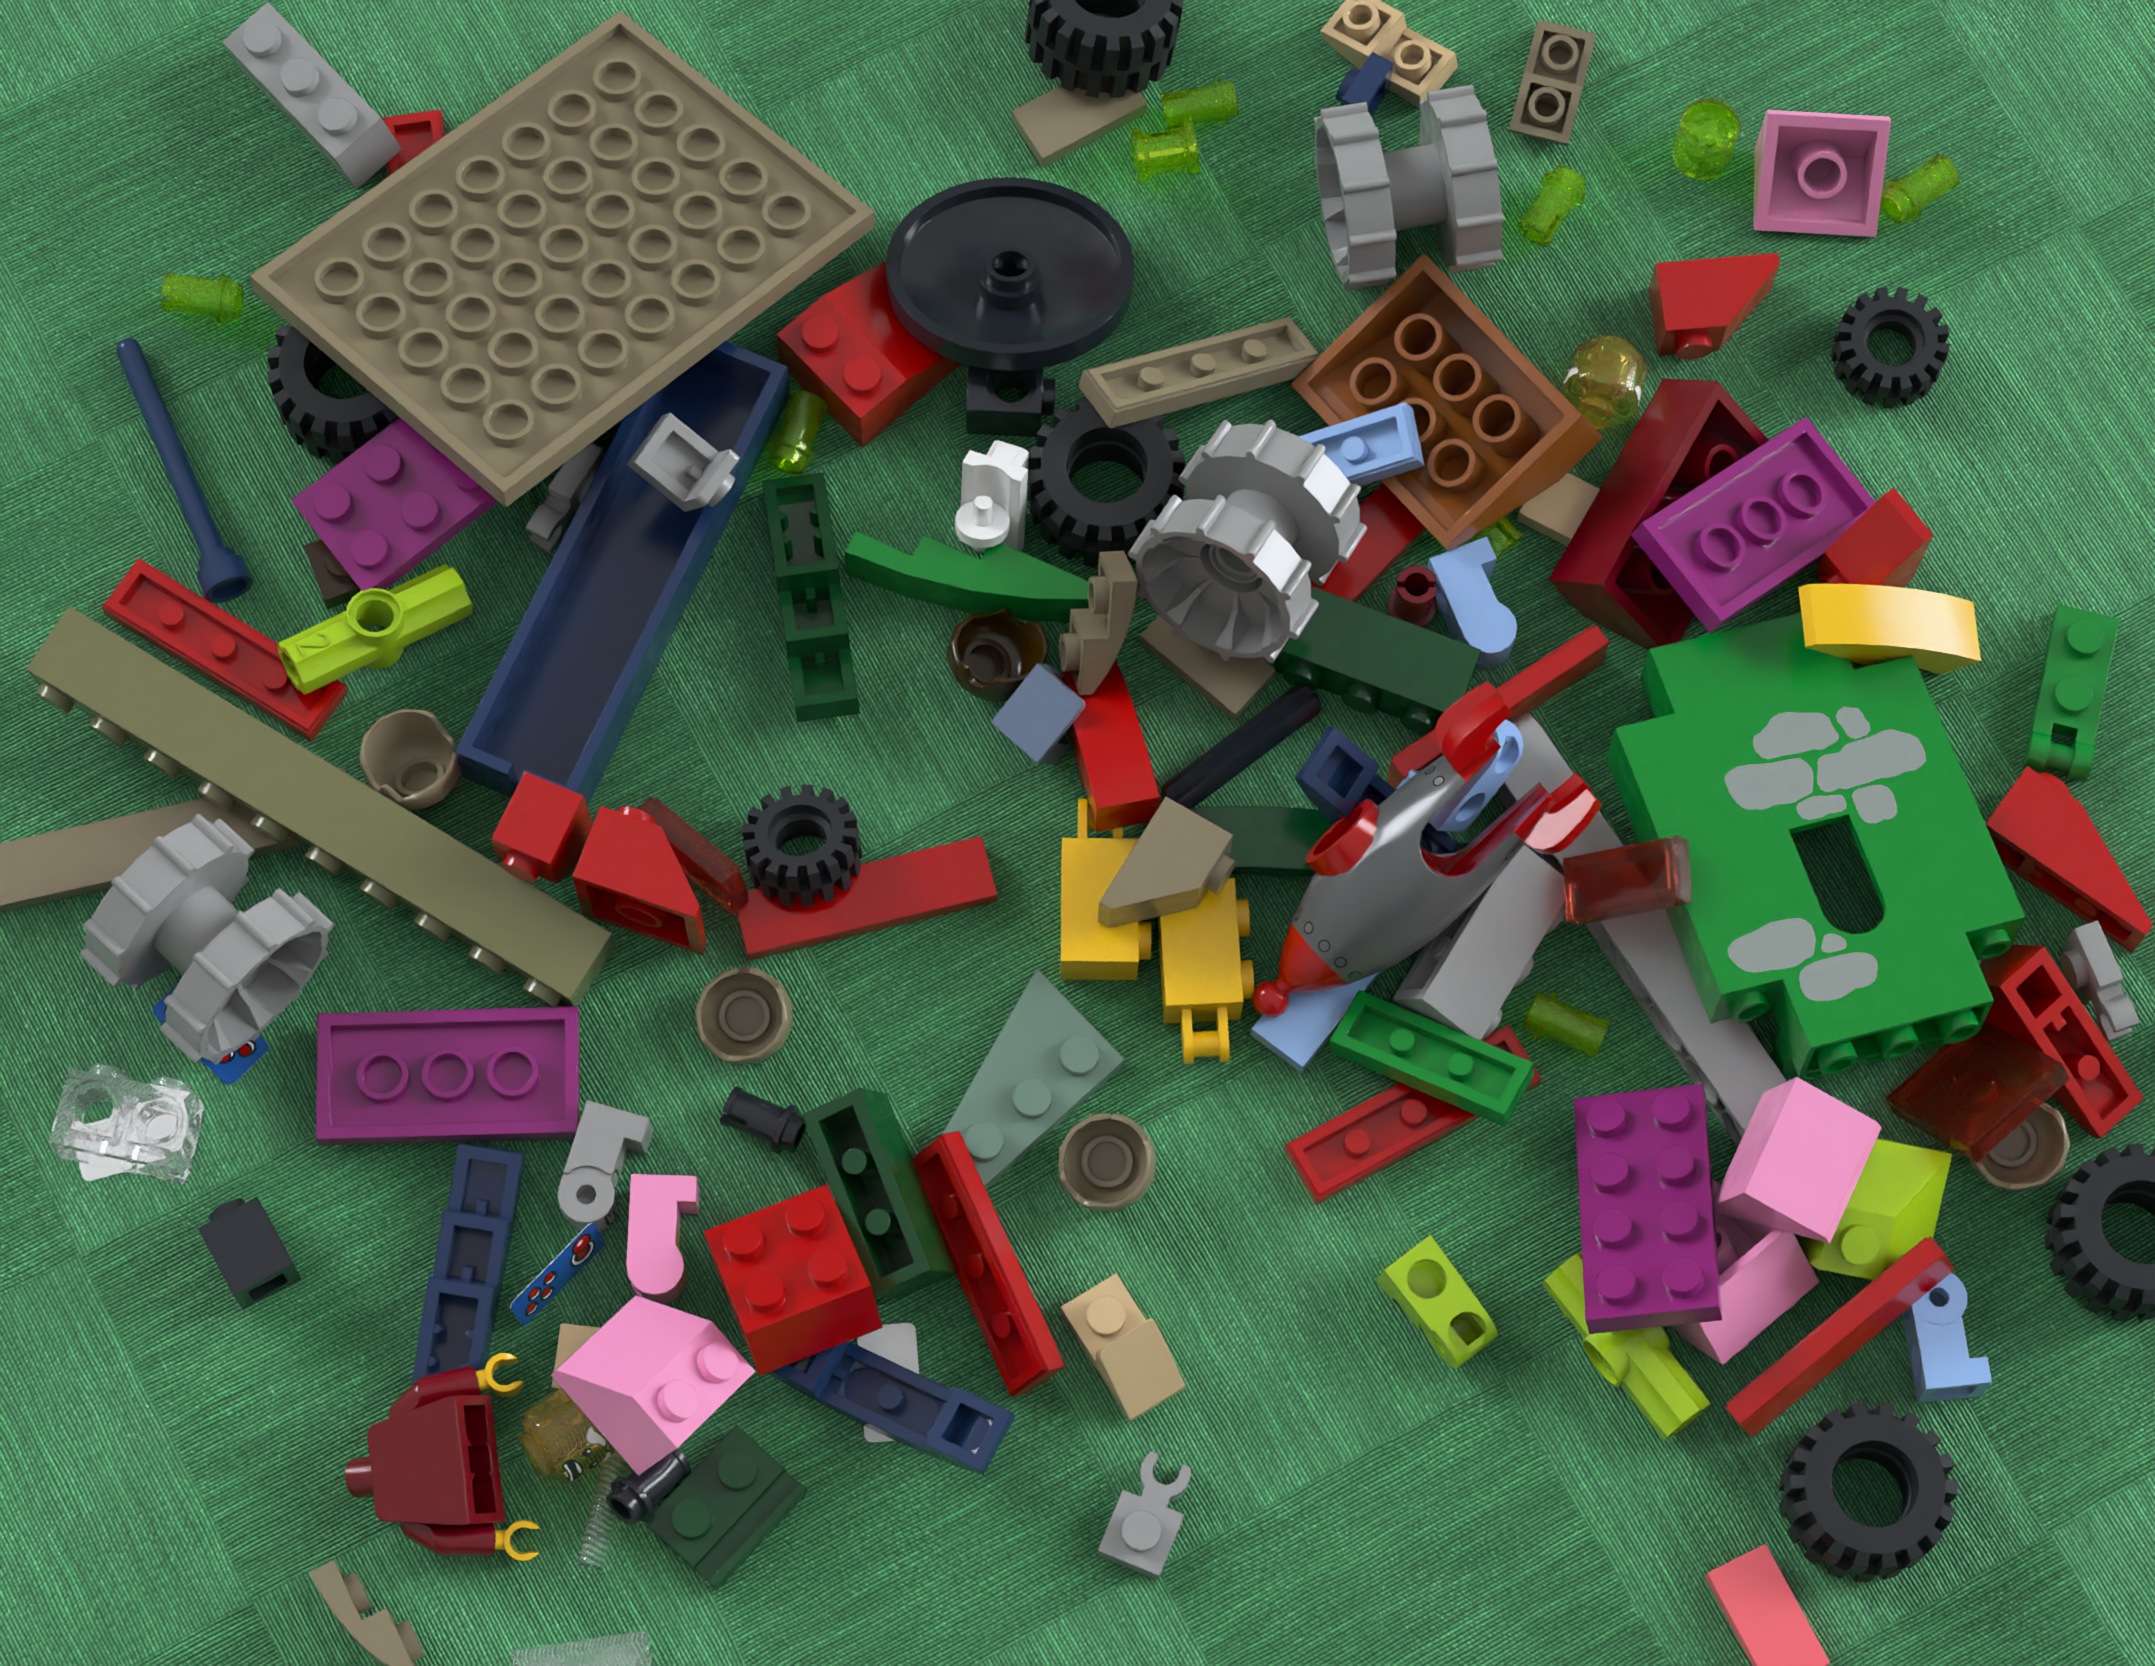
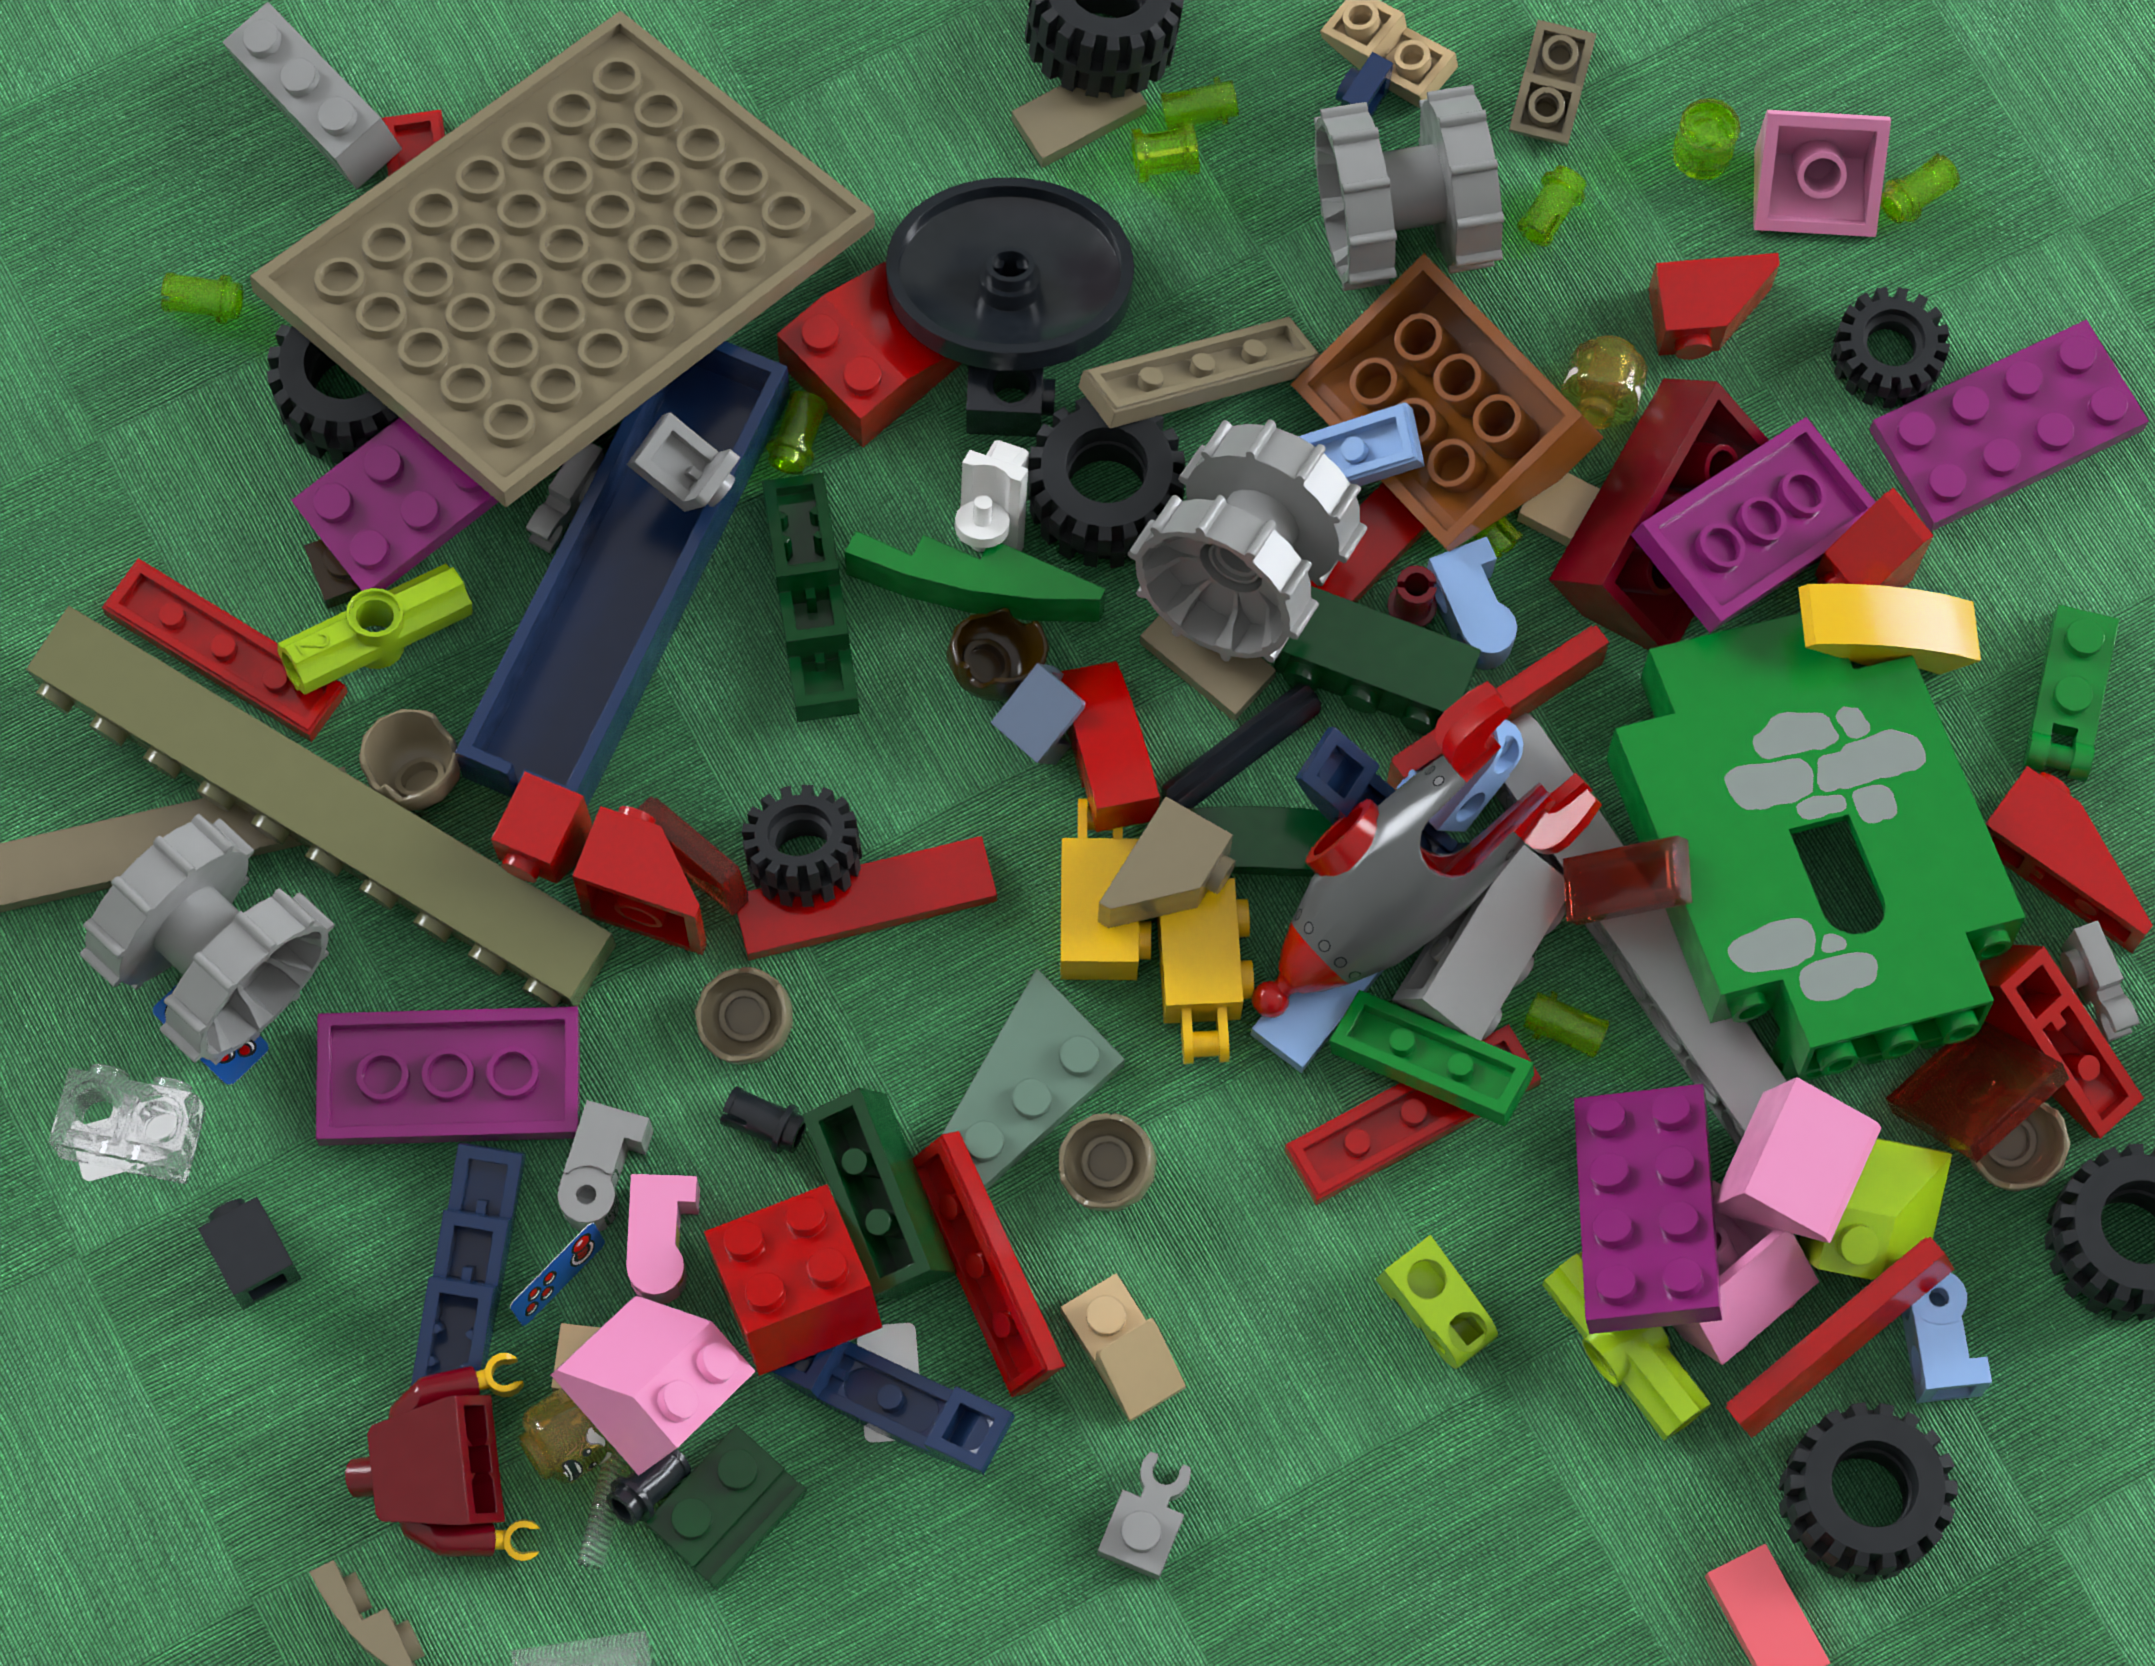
(221, 572): dark blue piece -> none
(1099, 630): dark tan slope -> none
(2008, 425): none -> magenta plate

